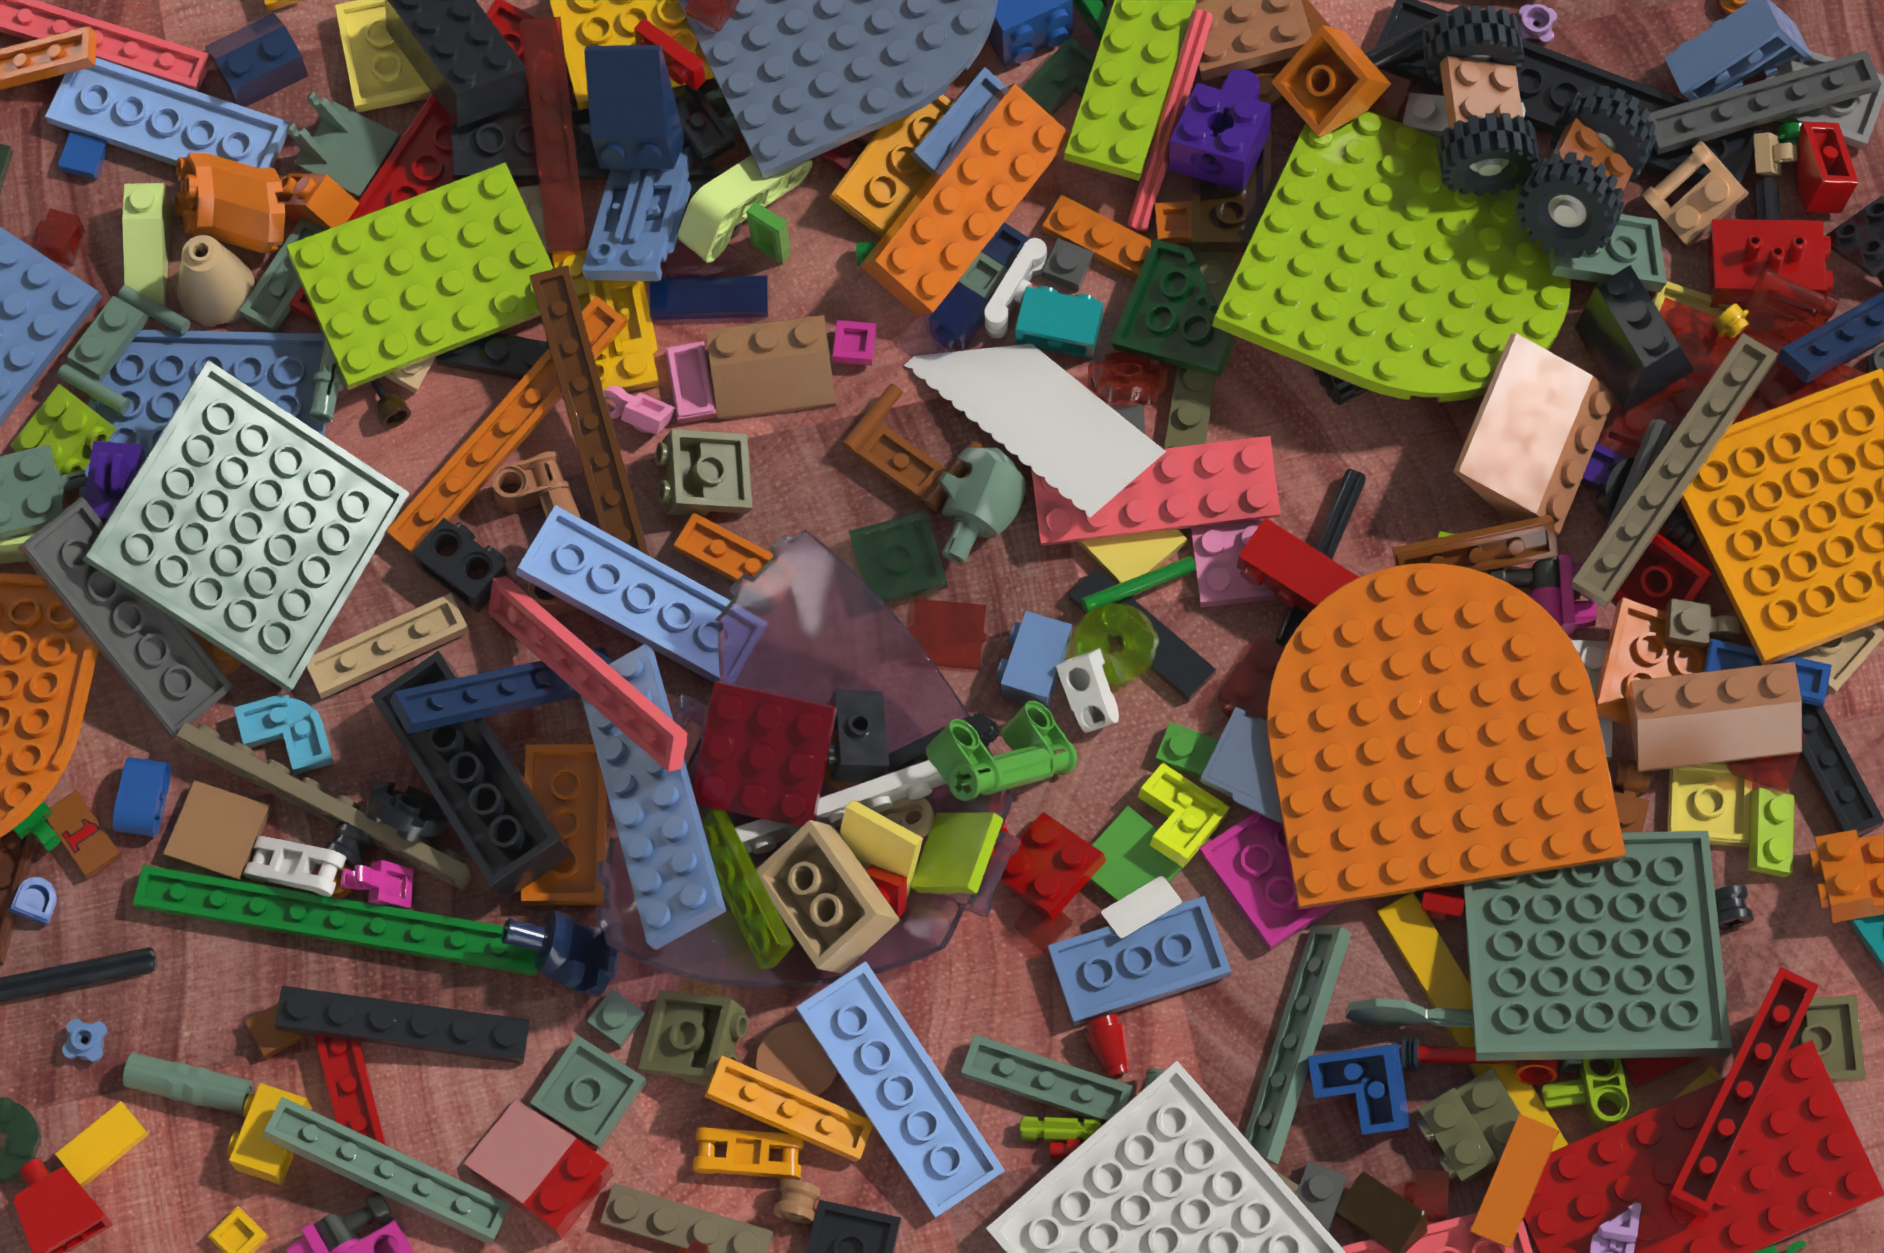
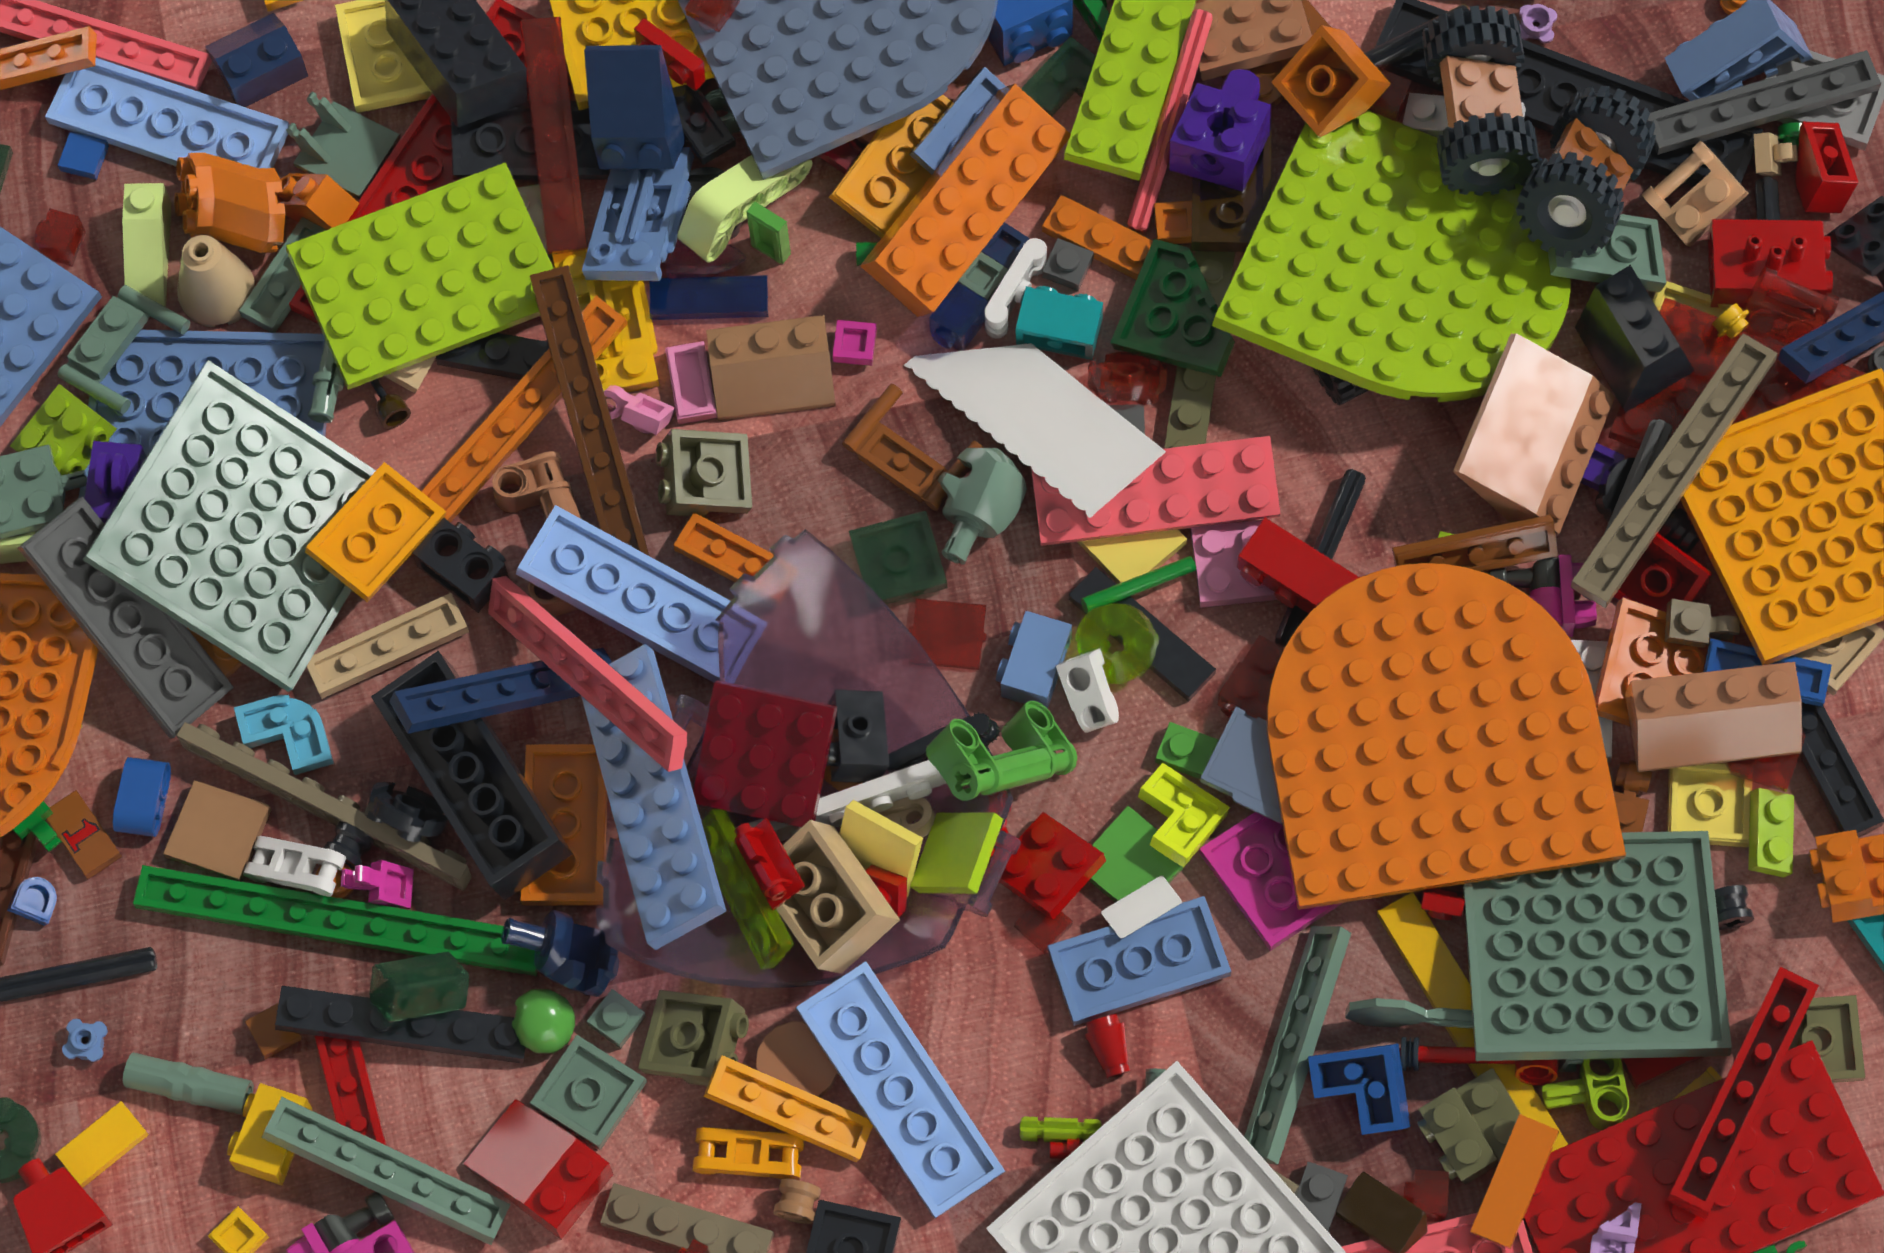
(375, 532): none -> light orange plate
(419, 986): none -> clear green brick
(543, 1021): none -> bright green hair
(768, 862): none -> red hinge
(1044, 1080): sand green plate -> none

